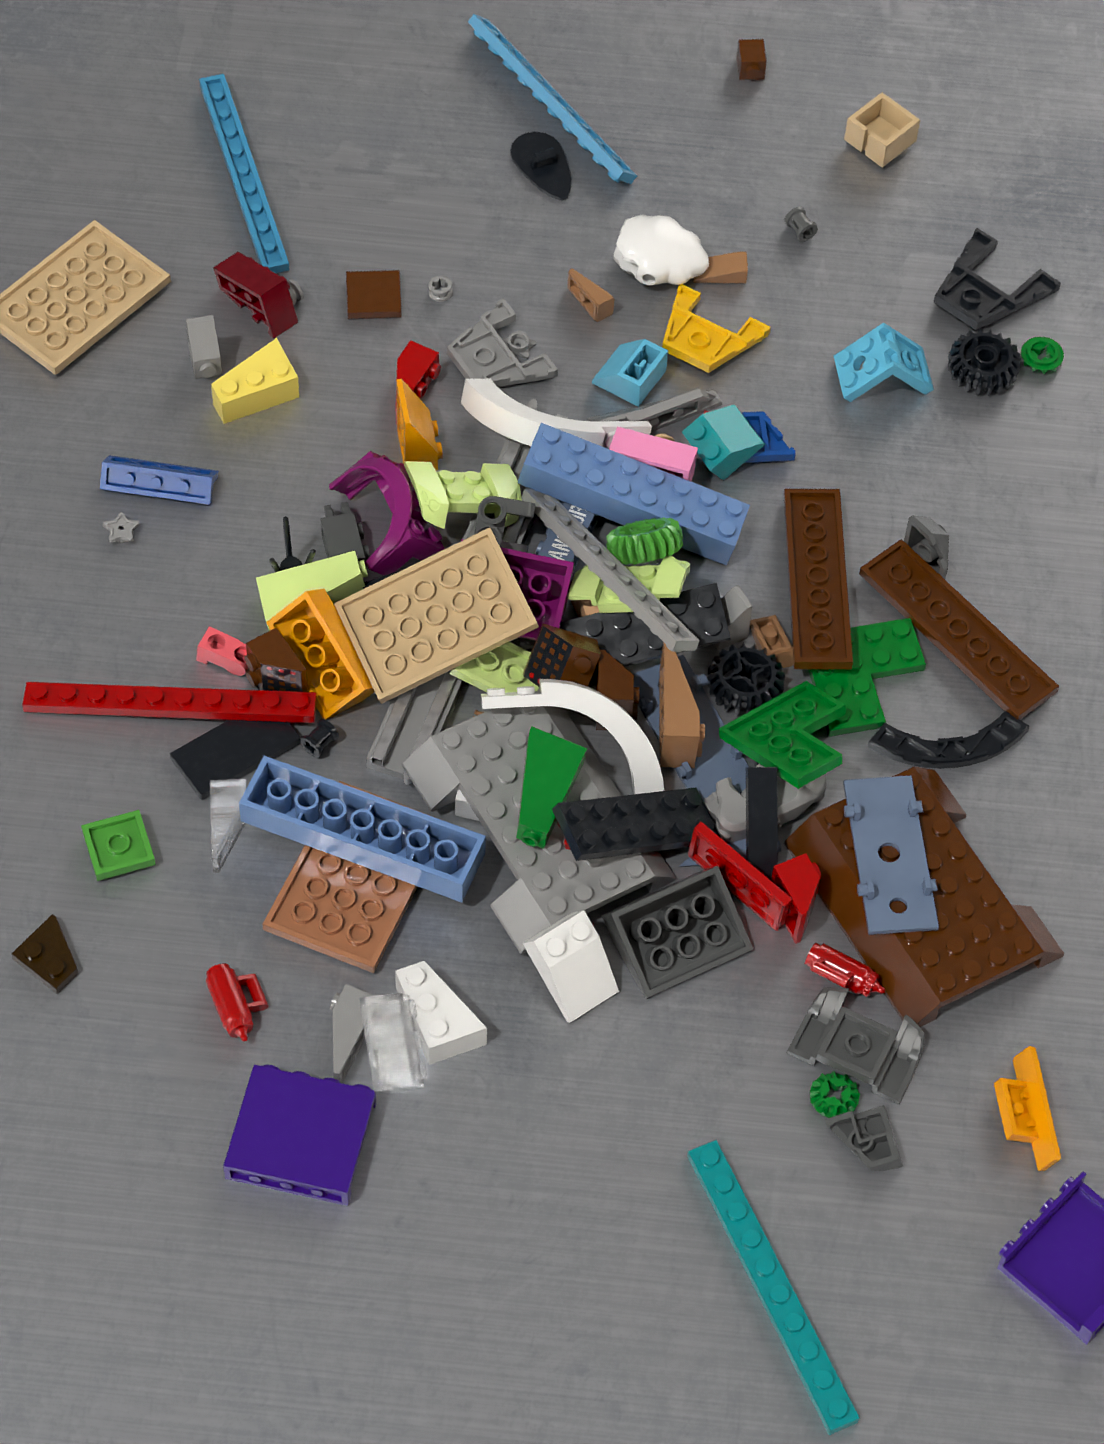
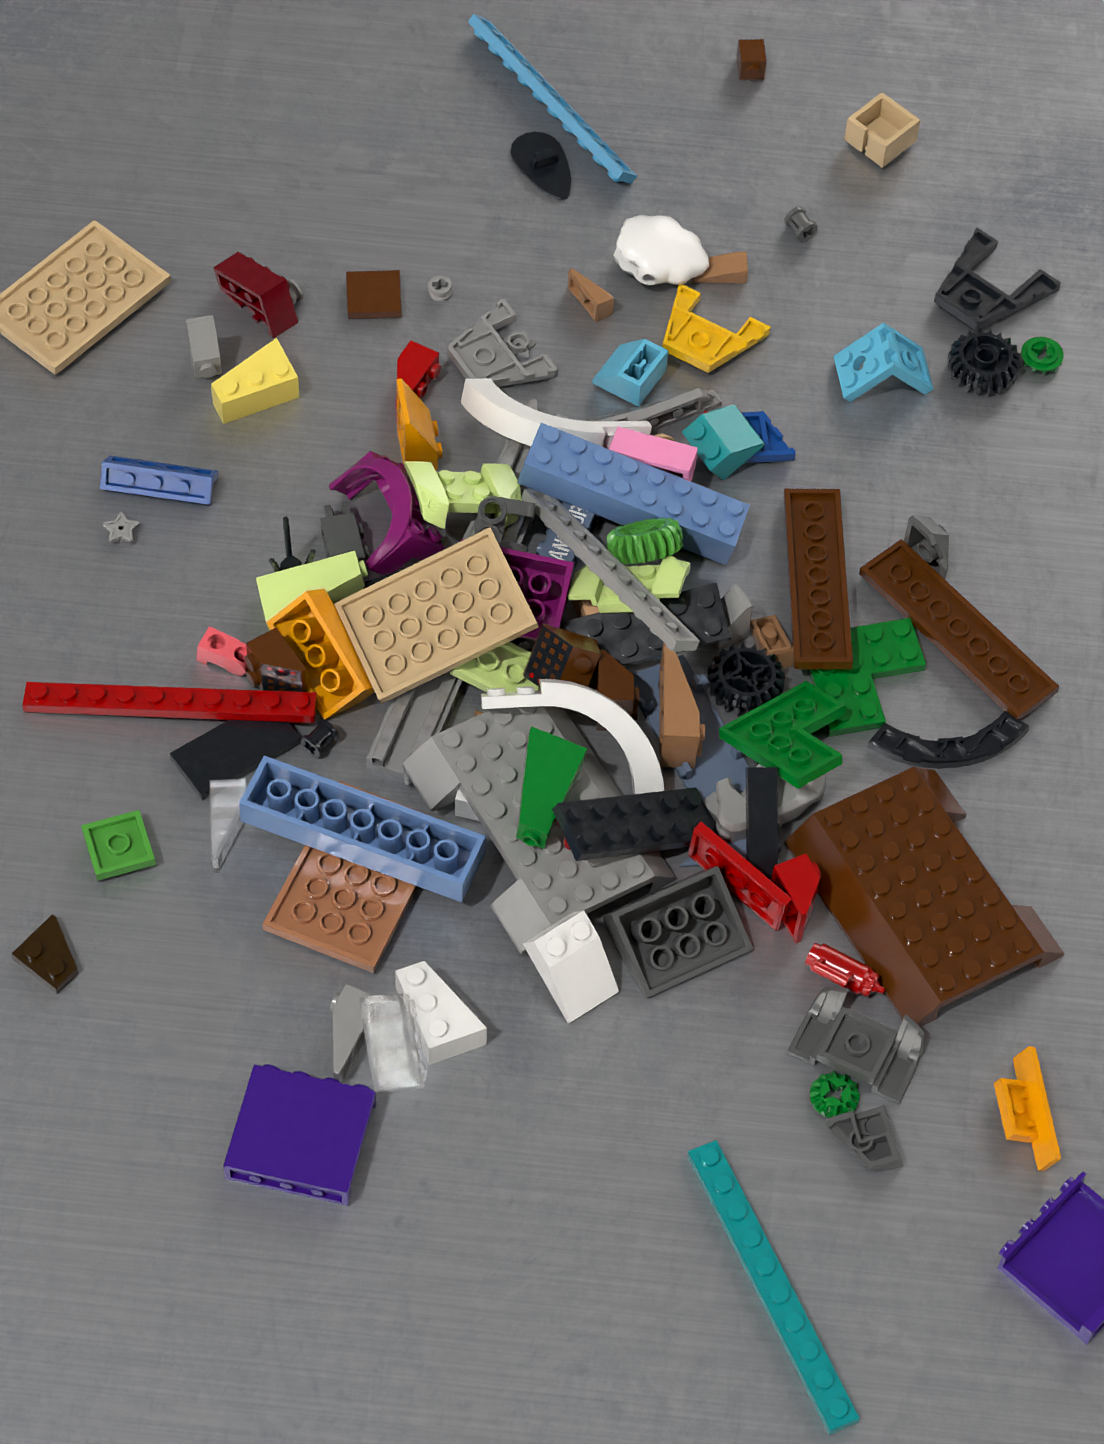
(230, 999): red piece -> none
(243, 173): dark azure plate -> none
(882, 815): sand blue piece -> none

